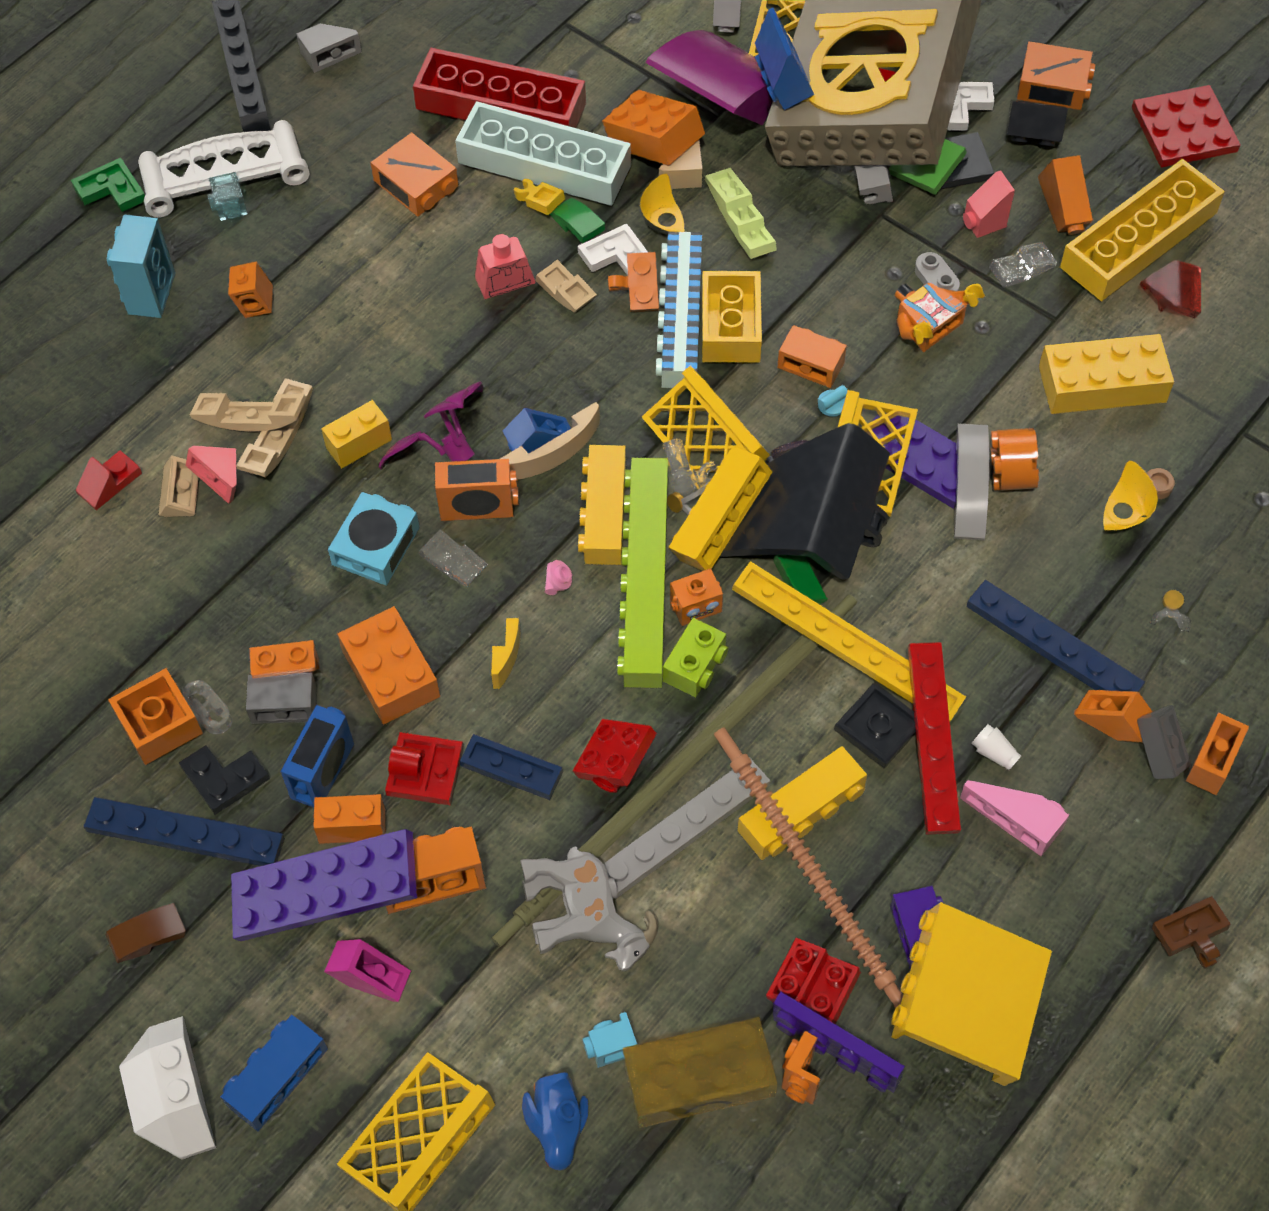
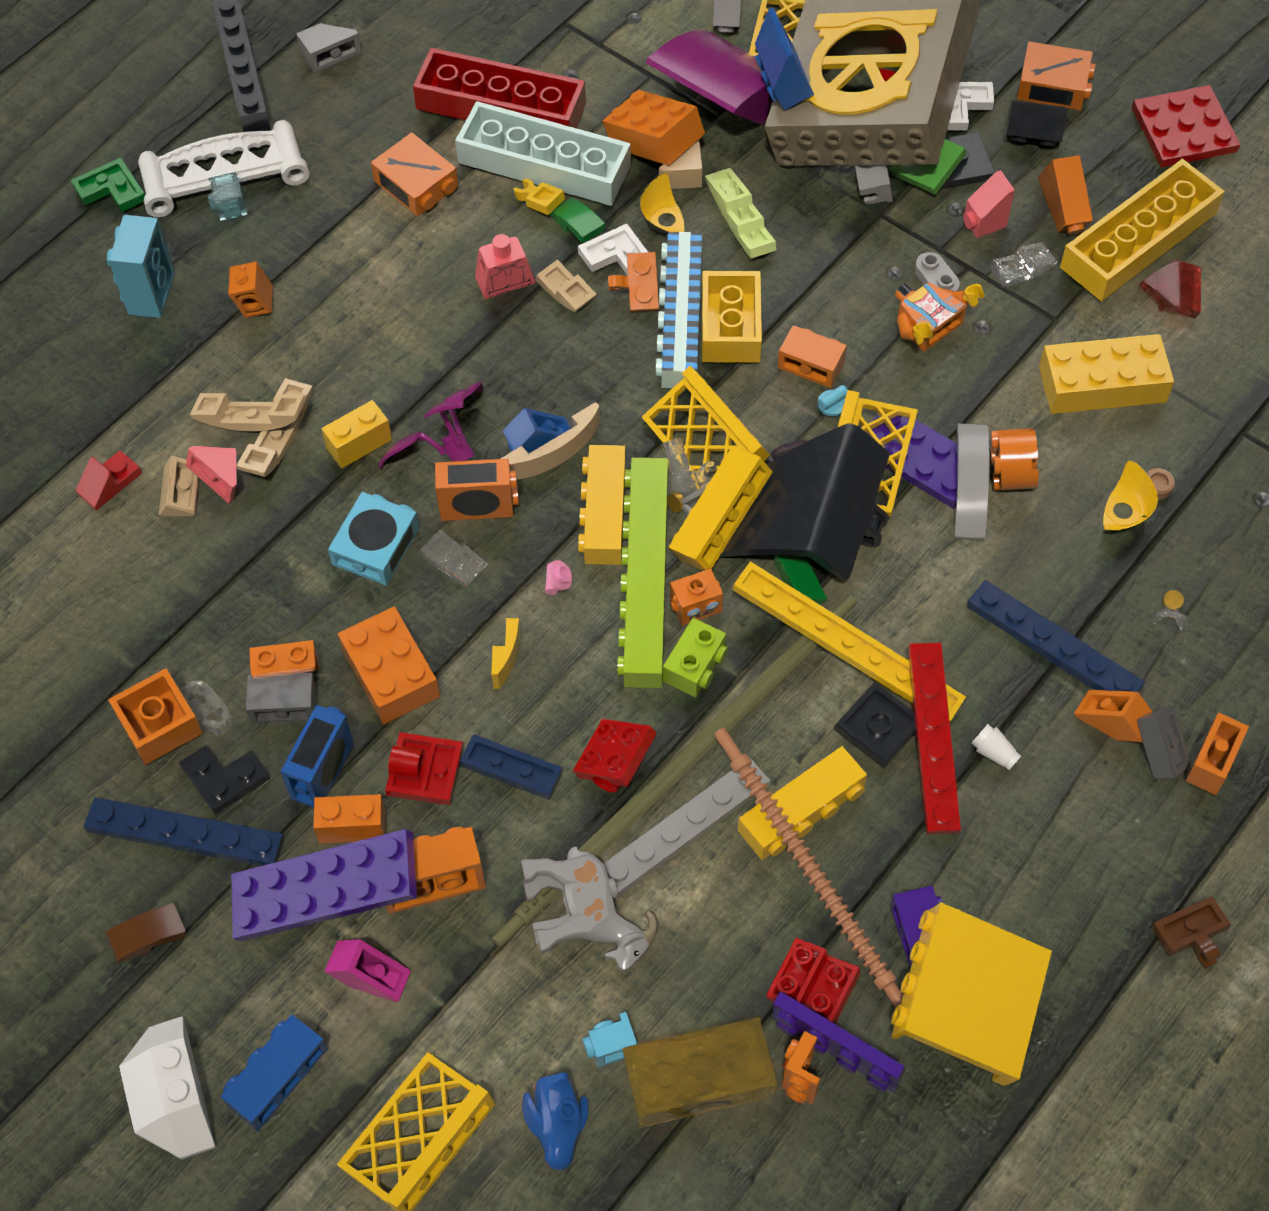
(1019, 813): bright pink slope -> none

